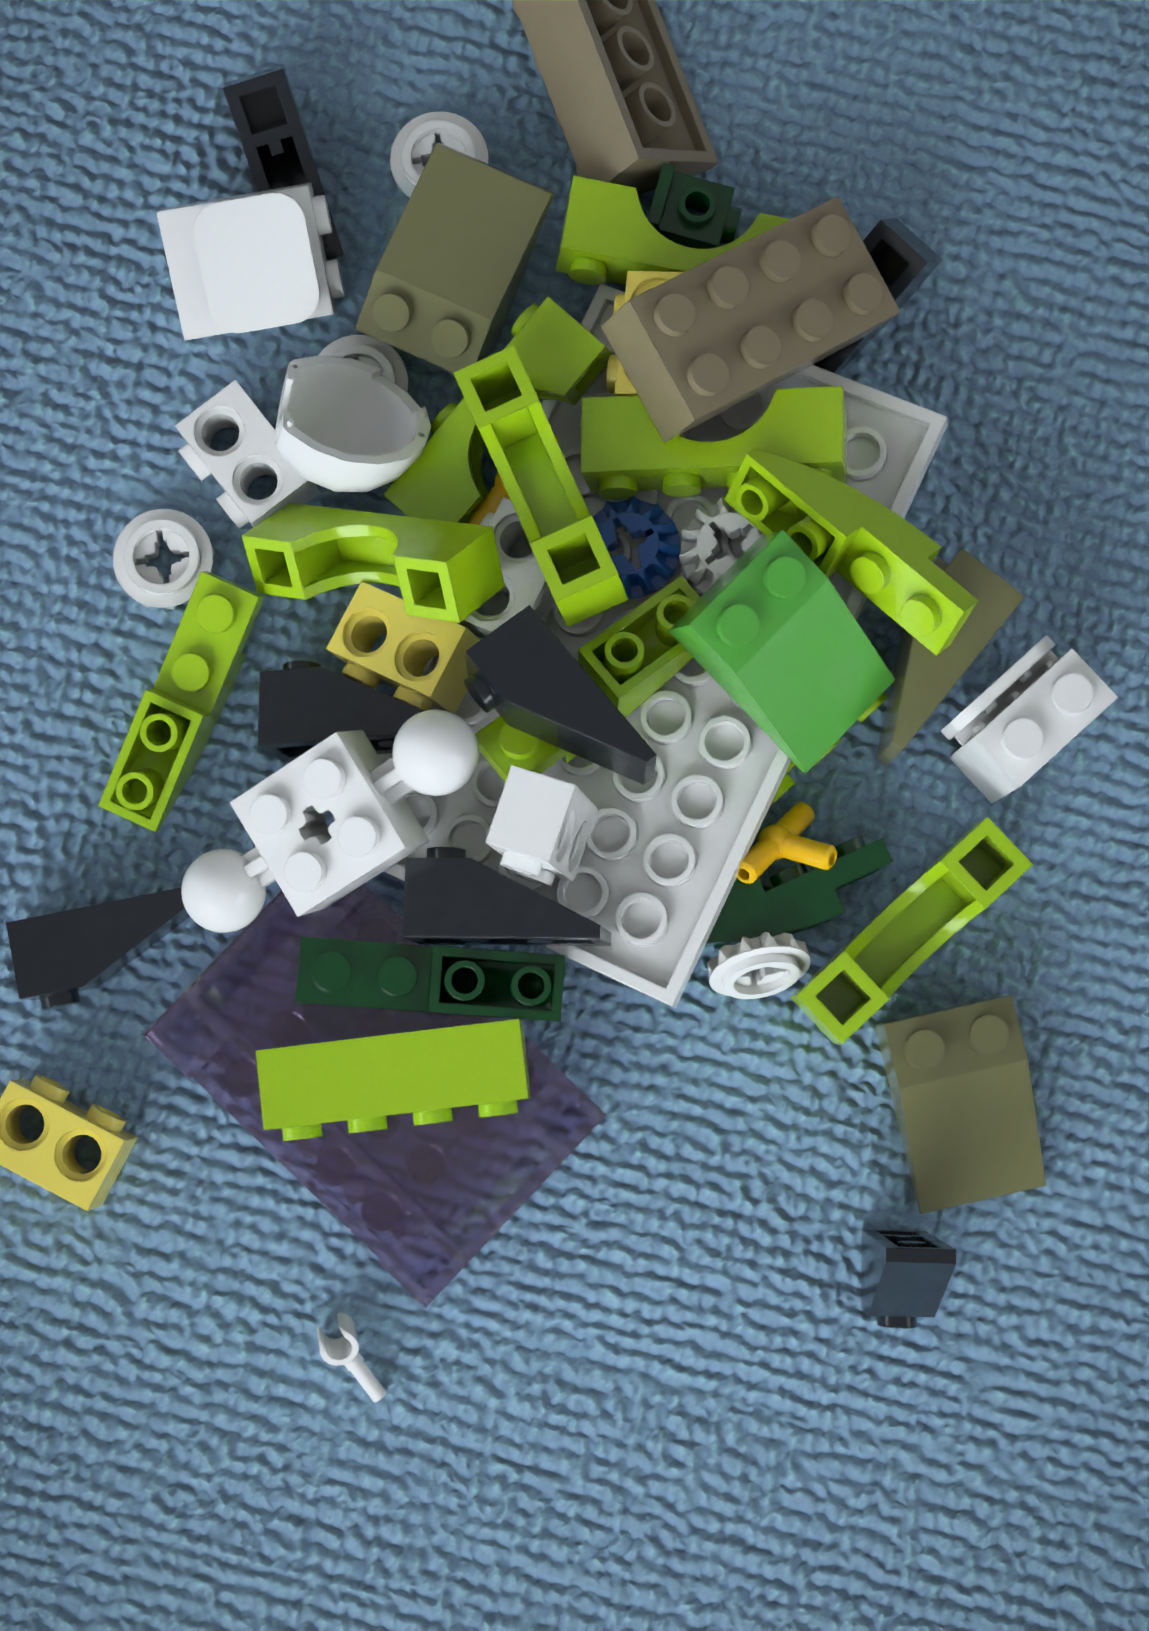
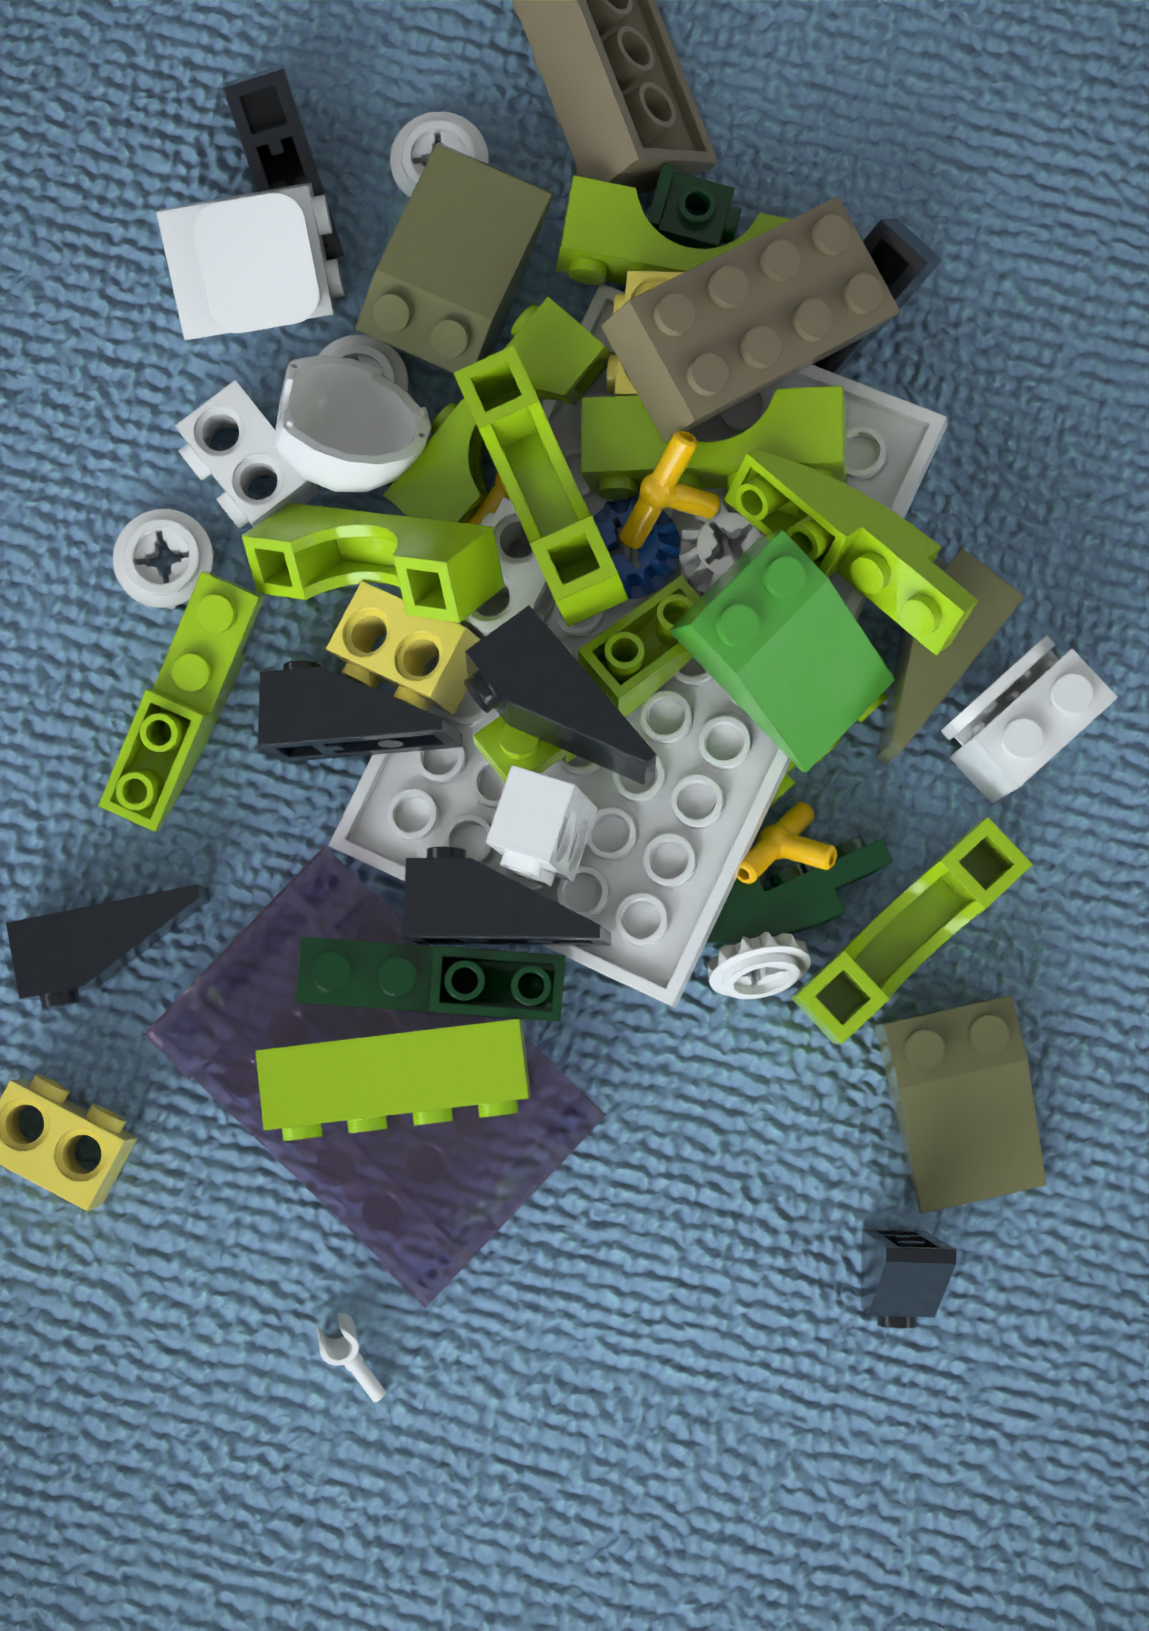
(371, 827): white brick -> none
(663, 490): none -> yellow piece

